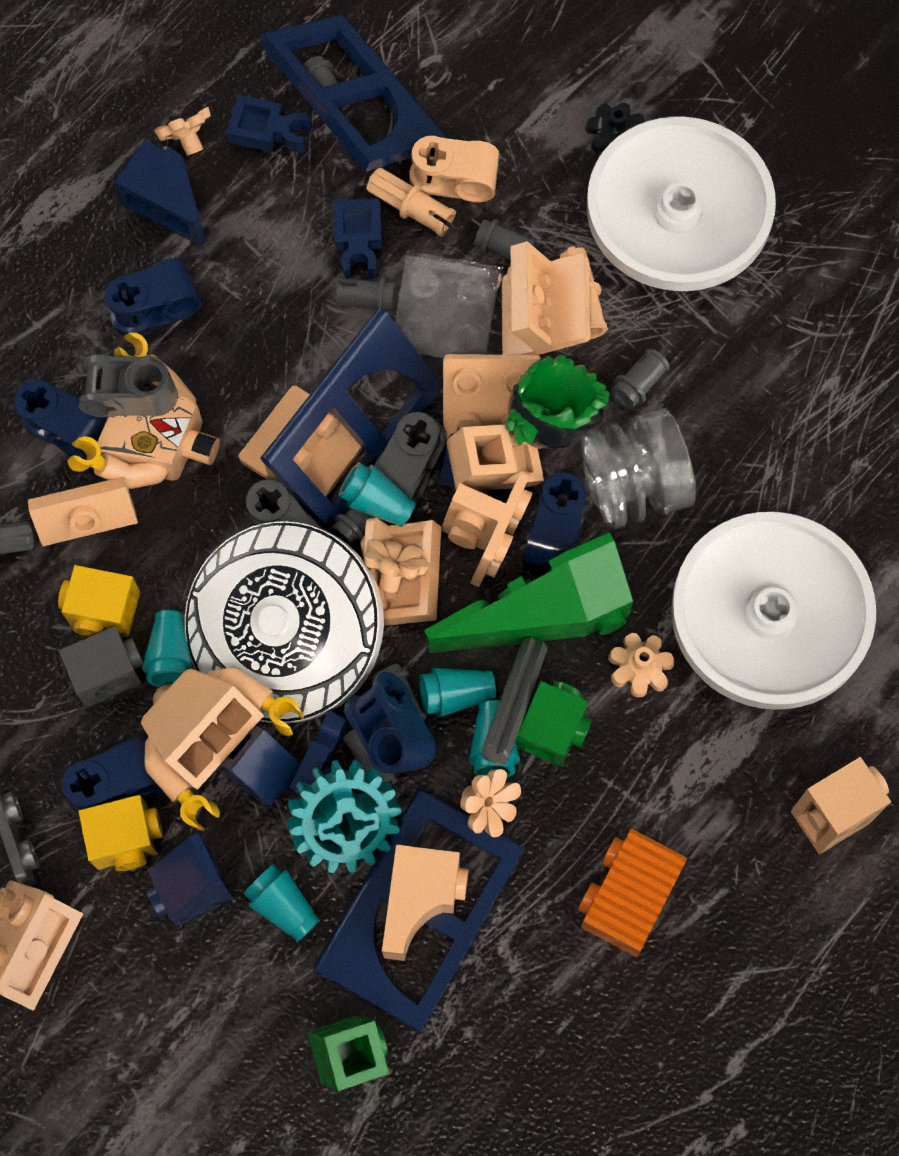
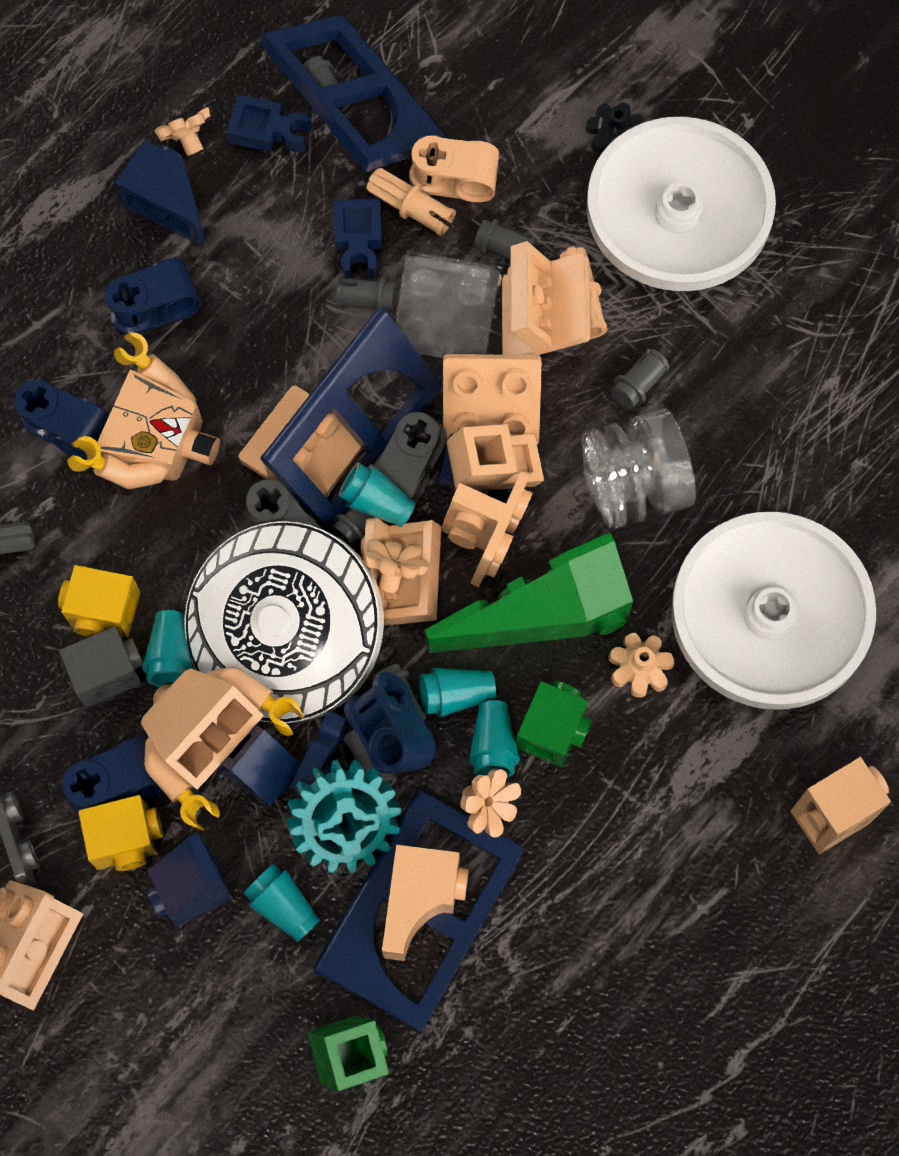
(82, 511): light nougat plate -> none
(117, 384): dark grey piece -> none
(514, 701): dark grey axle -> none
(554, 526): dark blue piece -> none
(555, 403): green hair -> none
(632, 892): orange brick -> none

